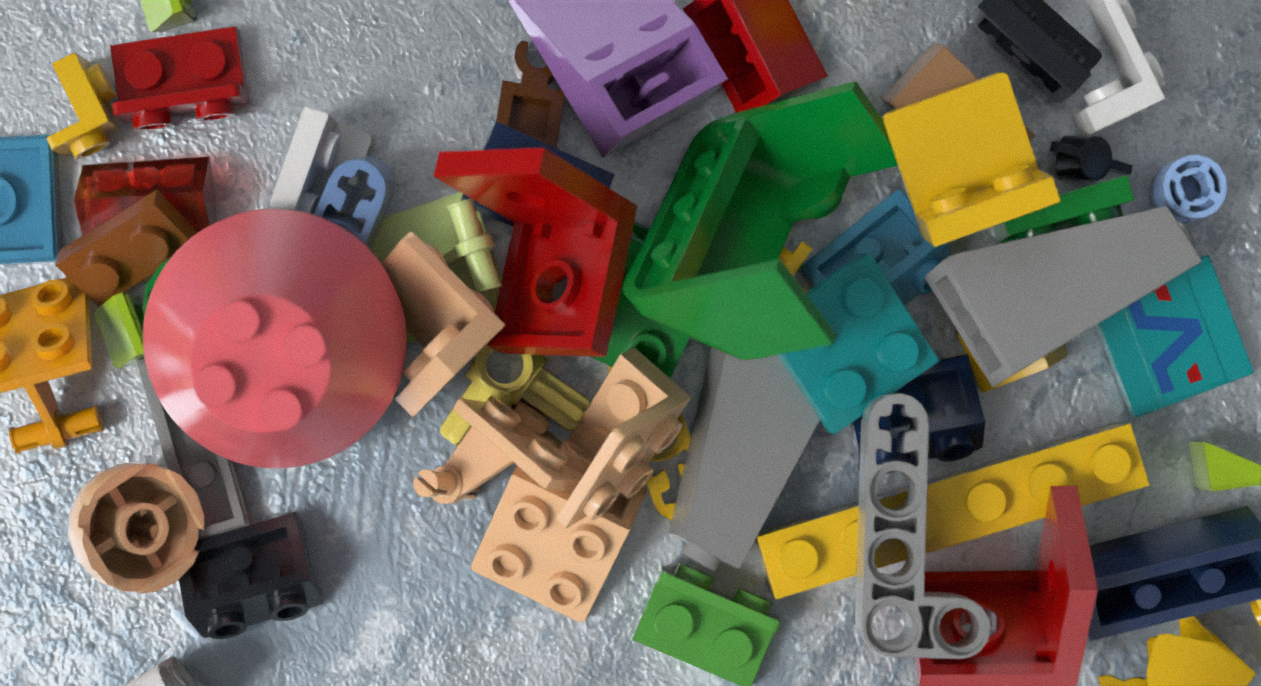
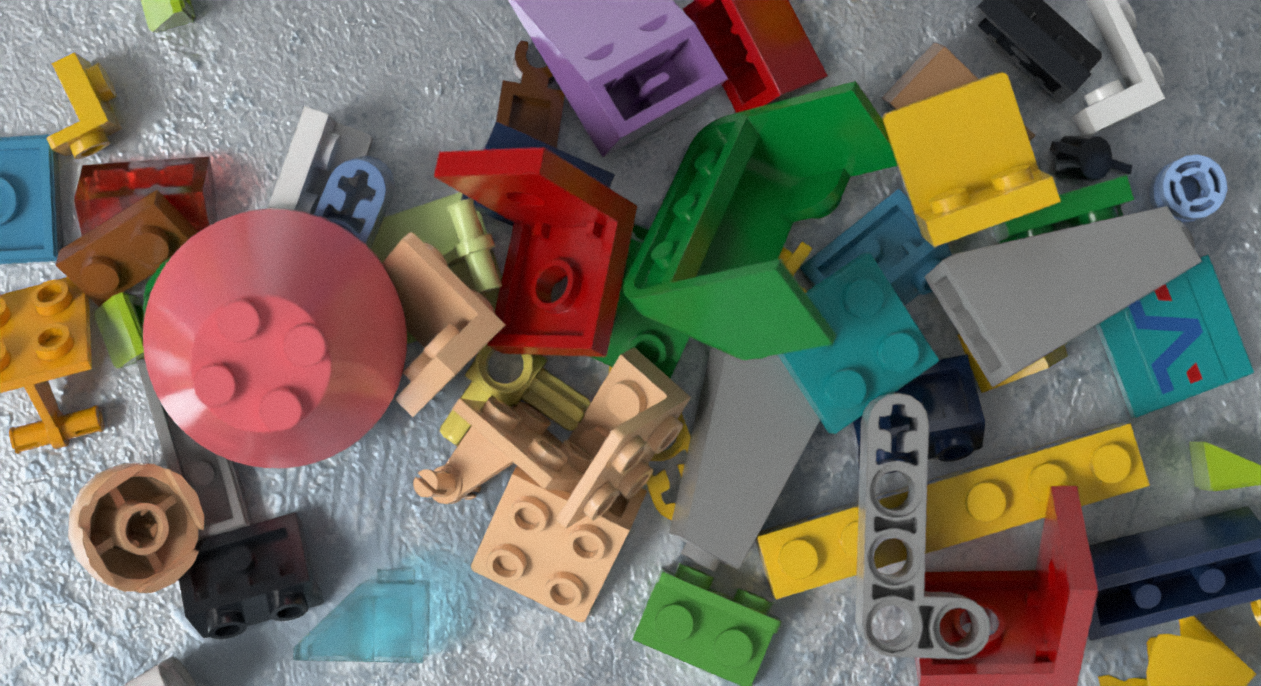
(179, 77): red bracket -> none
(374, 623): none -> clear light blue slope

